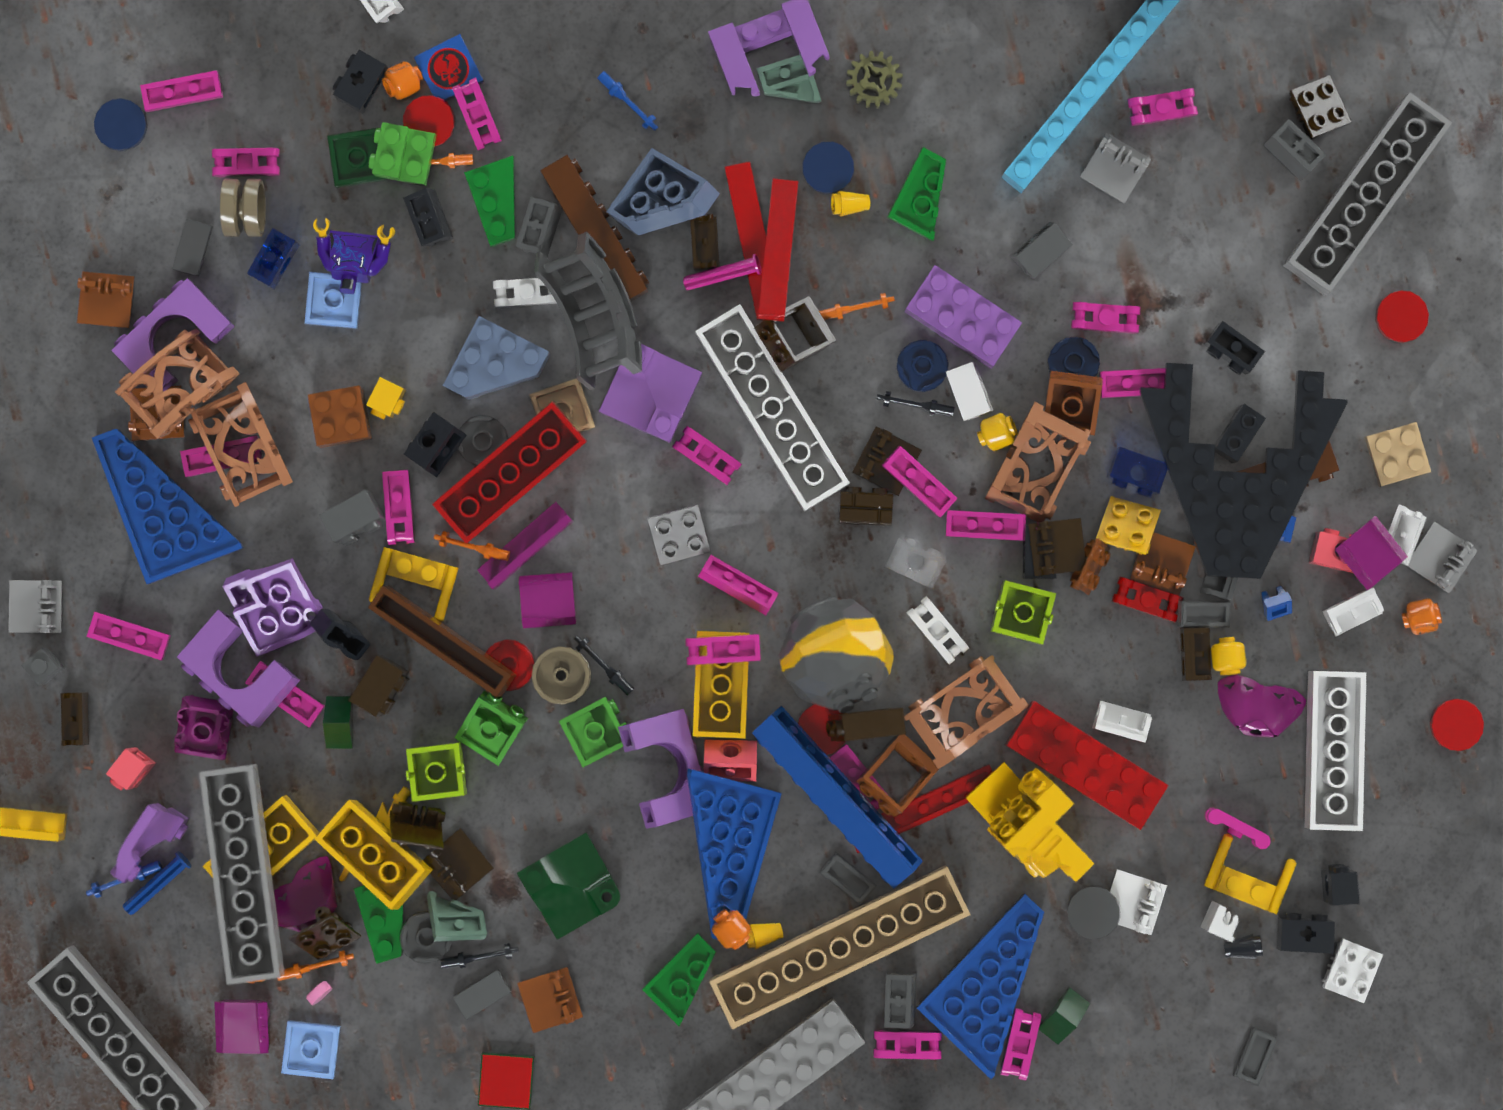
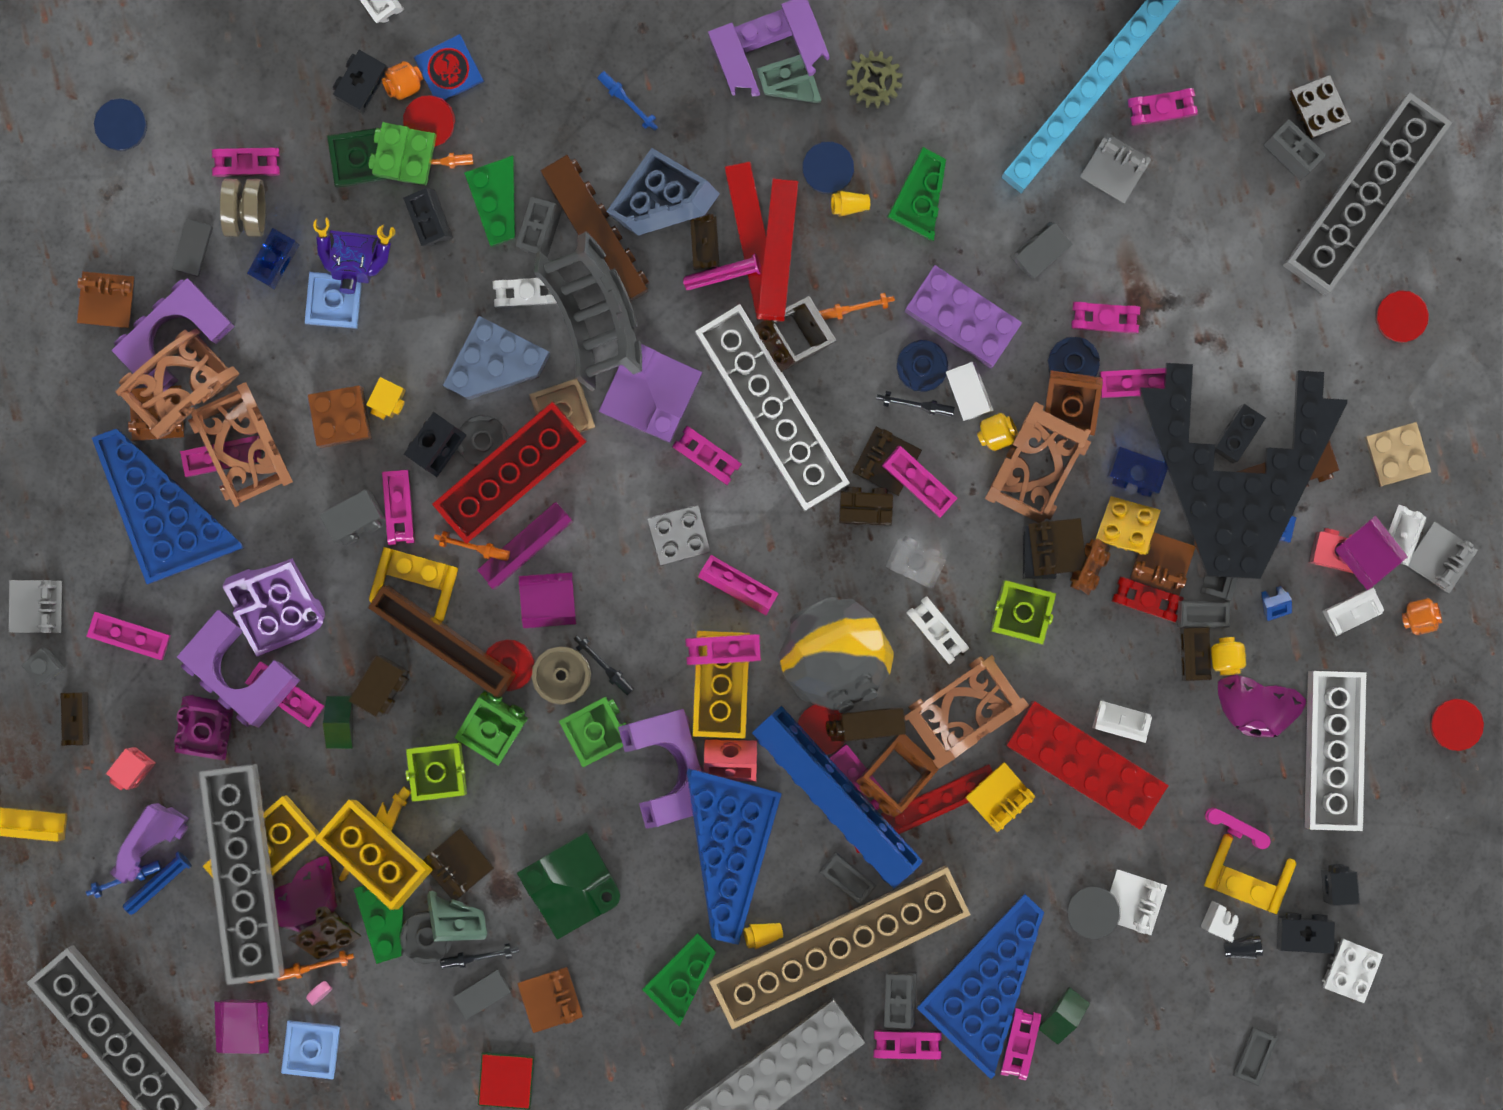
(181, 91): dark pink plate -> none
(340, 634): black brick -> none
(416, 829): dark brown hinge -> none
(476, 114): dark pink plate -> none
(731, 929): orange head -> none
(986, 525): dark pink plate -> none
(1031, 832): yellow brick -> none
(1234, 348): black brick -> none

